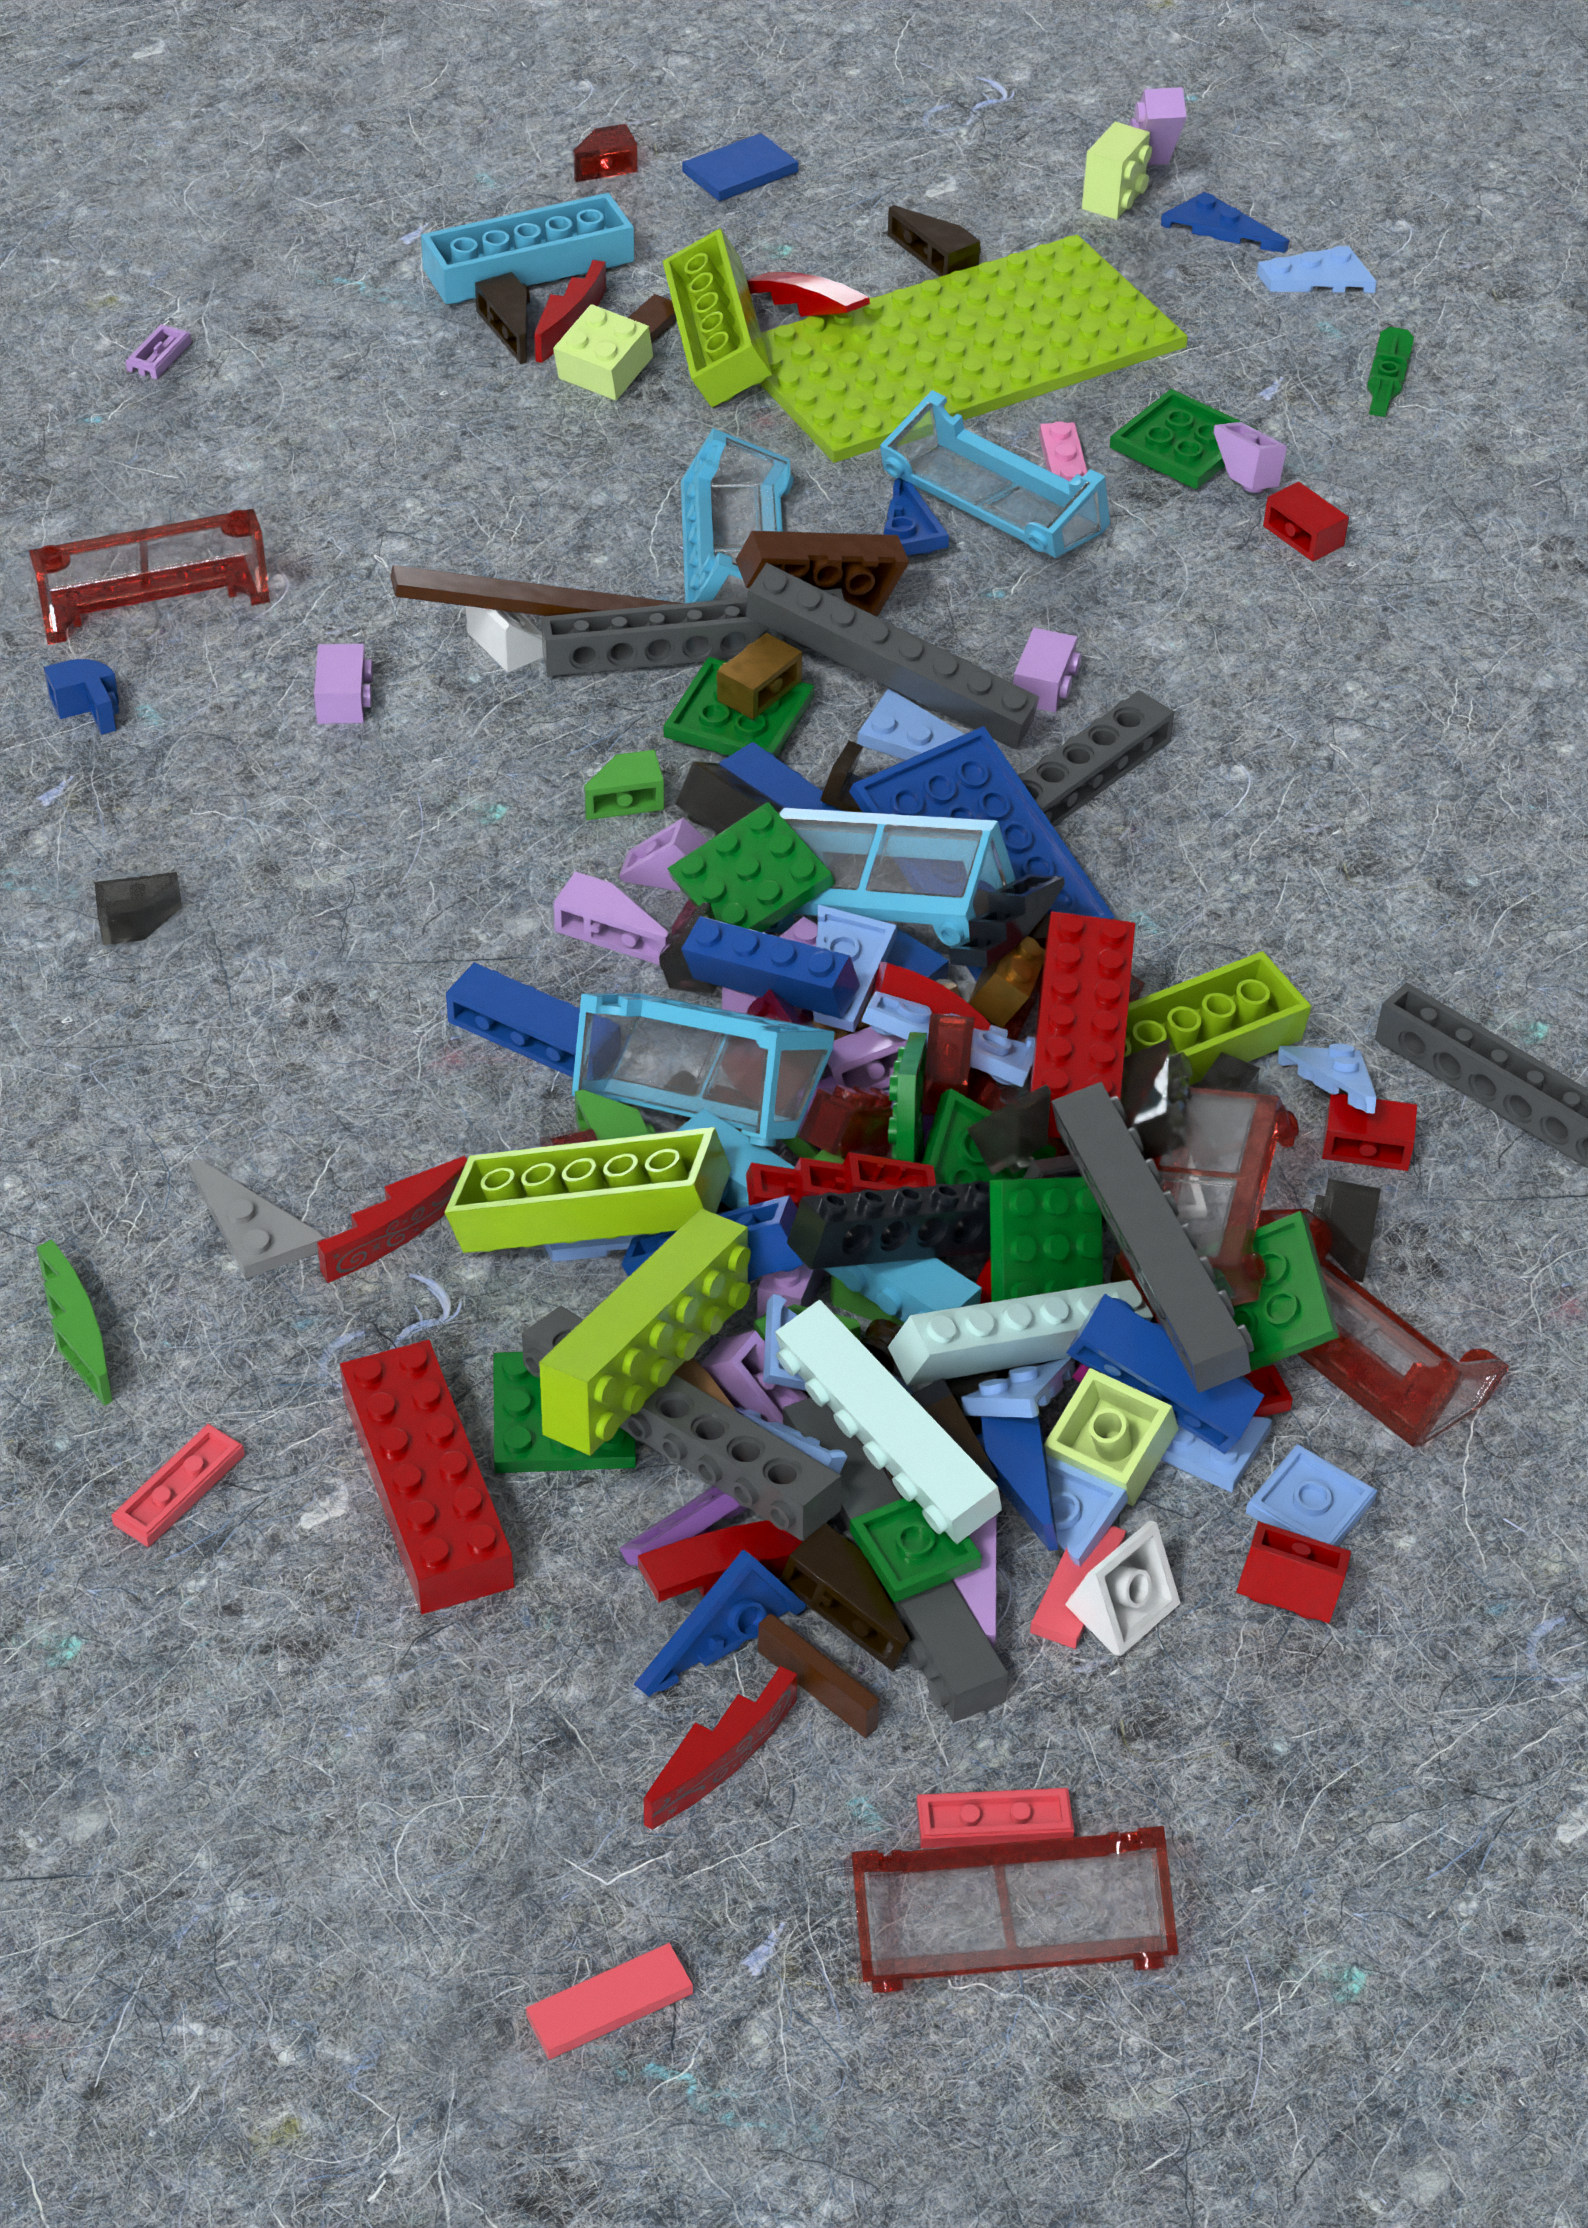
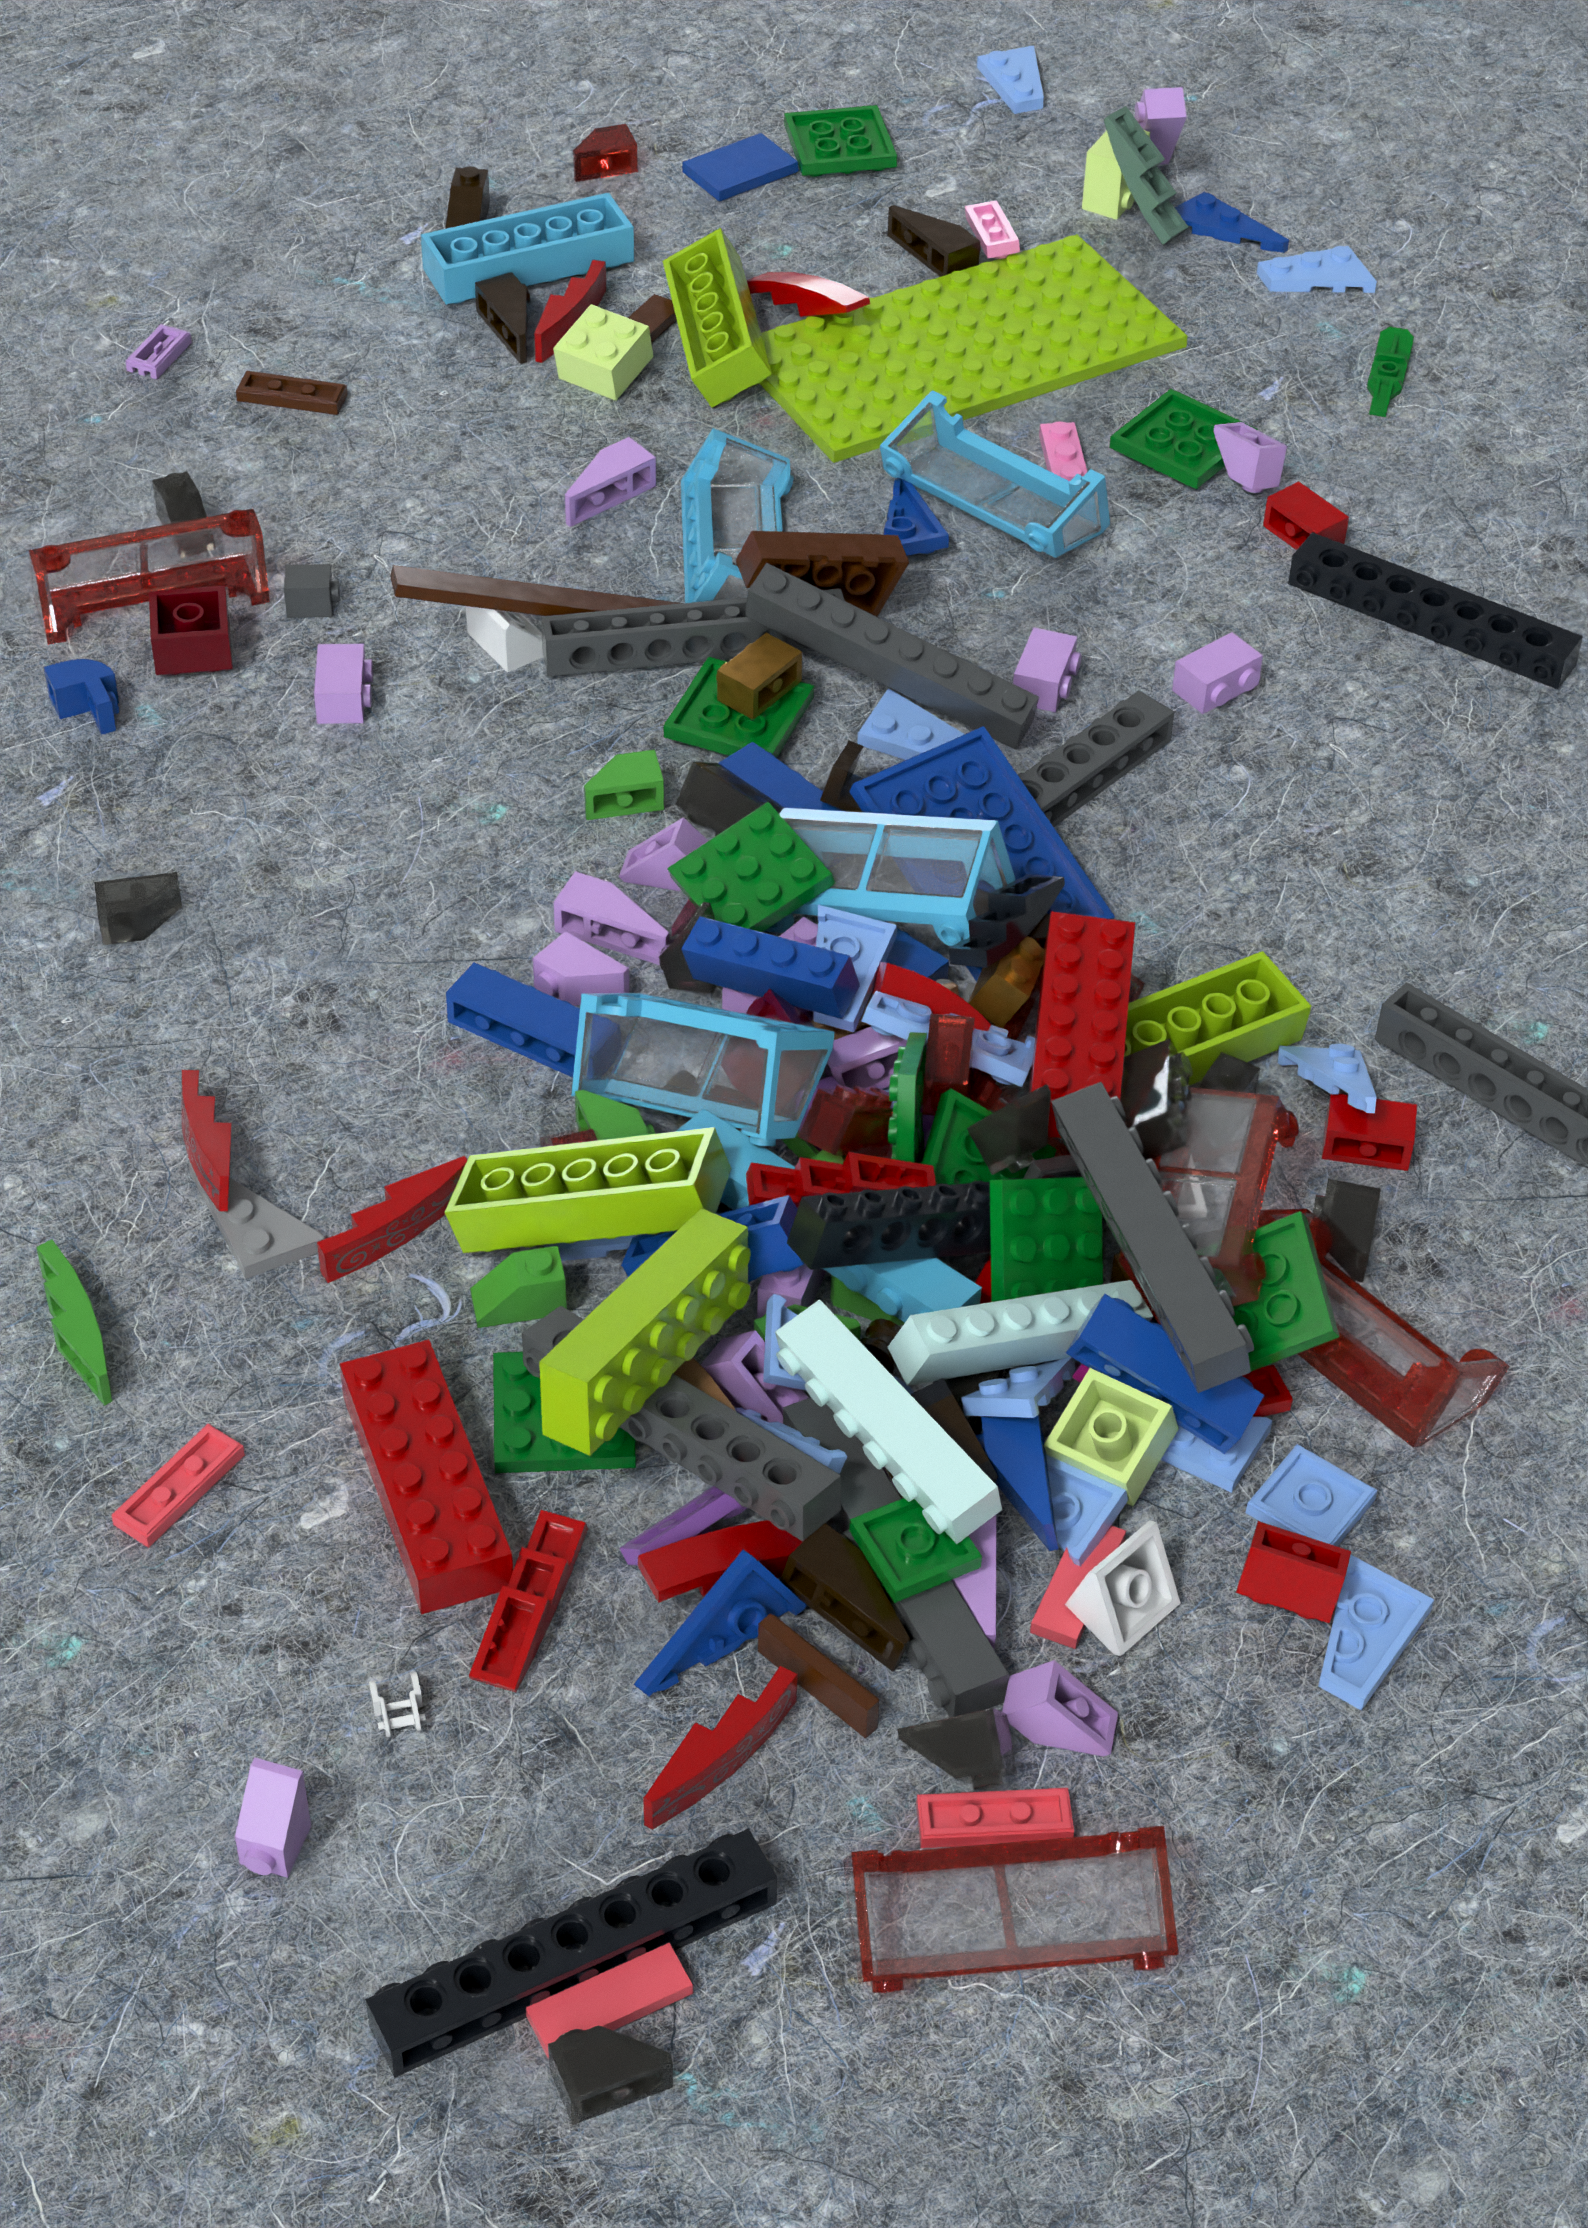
(177, 498): none -> clear smoke slope
(190, 630): none -> dark red brick
(206, 1140): none -> red slope
(272, 1818): none -> lavender slope
(291, 392): none -> reddish brown tile
(310, 590): none -> dark grey brick
(414, 1702): none -> white piece
(465, 2017): none -> black brick
(468, 196): none -> dark brown slope
(520, 1288): none -> bright green slope
(528, 1601): none -> red slope
(574, 967): none -> lavender slope
(605, 2071): none -> clear smoke slope
(610, 479): none -> lavender slope
(840, 140): none -> green plate
(967, 1746): none -> clear smoke slope
(992, 229): none -> bright pink plate
(1014, 77): none -> light blue wing
(1059, 1710): none -> lavender slope
(1138, 163): none -> sand green slope
(1217, 673): none -> lavender brick
(1369, 1631): none -> light blue wing
(1435, 610): none -> black brick

